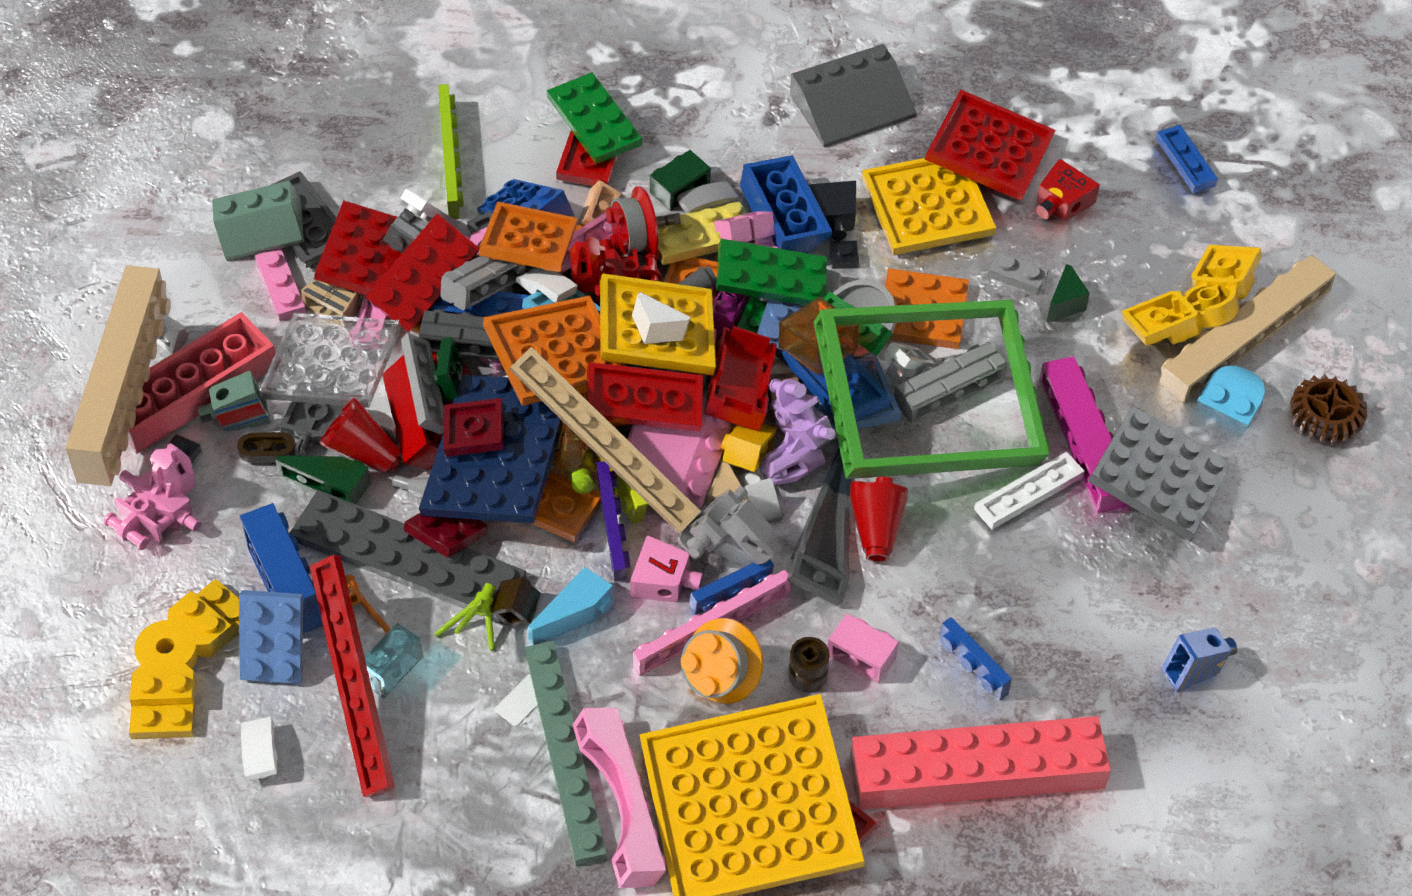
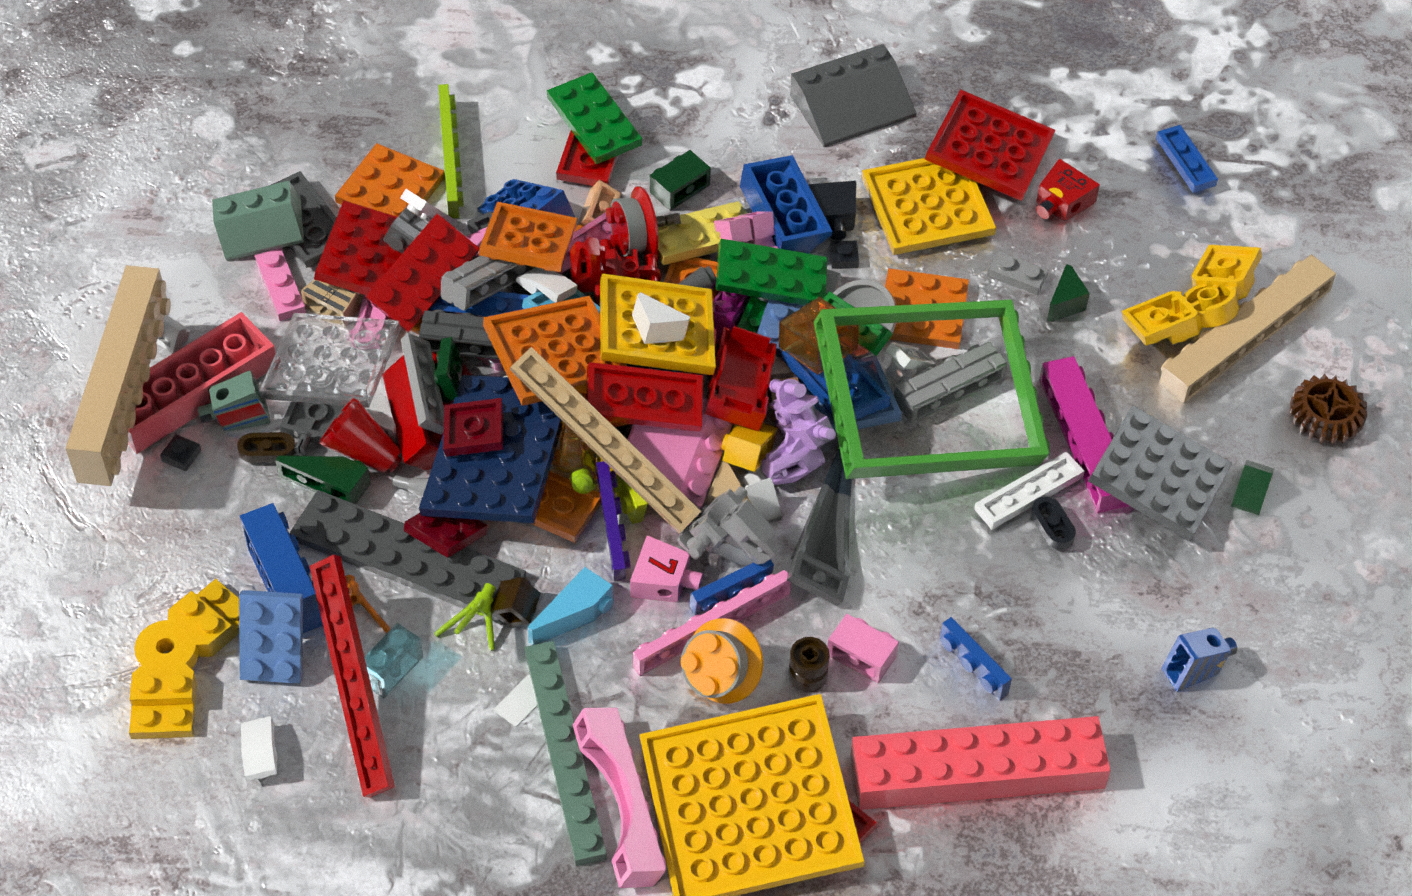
(156, 499): bright pink piece -> none
(385, 176): none -> orange plate
(707, 196): light grey slope -> none
(878, 515): red cone -> none
(1055, 525): none -> black plate
(1234, 394): medium azure slope -> none
(1252, 487): none -> dark green slope

